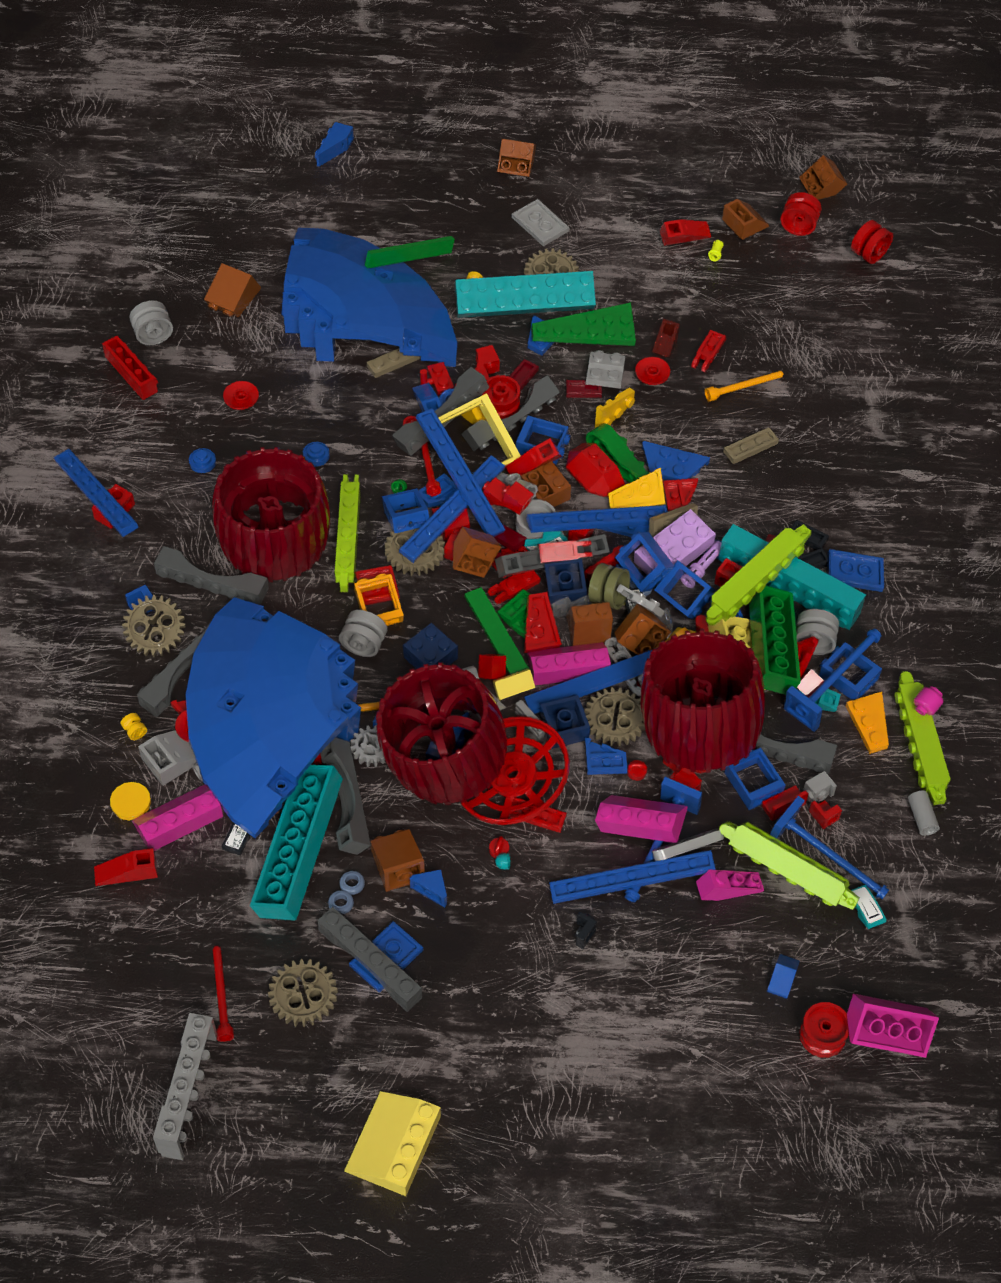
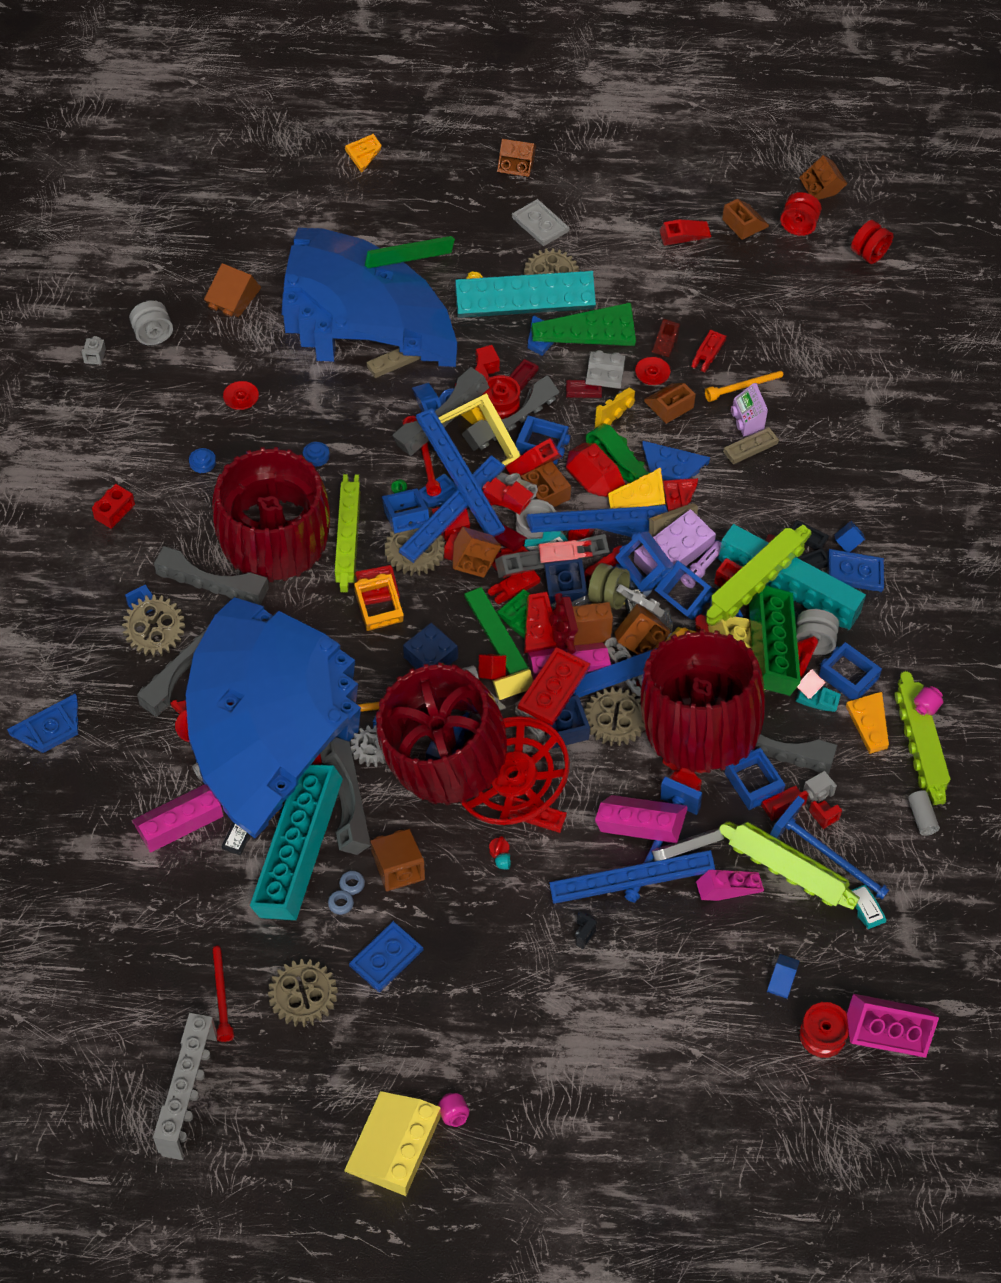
(49, 726): none -> blue wing
(94, 347): none -> light grey brick
(96, 492): blue tile -> none
(127, 868): red slope -> none
(130, 367): red brick -> none
(130, 800): yellow tile -> none
(134, 727): yellow wheel -> none
(167, 756): light grey slope -> none
(335, 143): blue slope -> none
(363, 151): none -> light orange wing
(363, 633): light grey wheel -> none
(391, 977): dark grey arch -> none
(430, 885): blue slope -> none
(438, 377): red plate -> none
(453, 1109): none -> dark pink head
(554, 686): none -> red plate
(564, 623): none -> dark red plate
(604, 759): blue wing -> none
(637, 770): red tile -> none
(671, 401): none -> dark orange slope
(715, 253): neon yellow pin -> none
(749, 411): none -> lavender slope
(805, 708): blue tile -> none
(849, 537): none -> blue panel

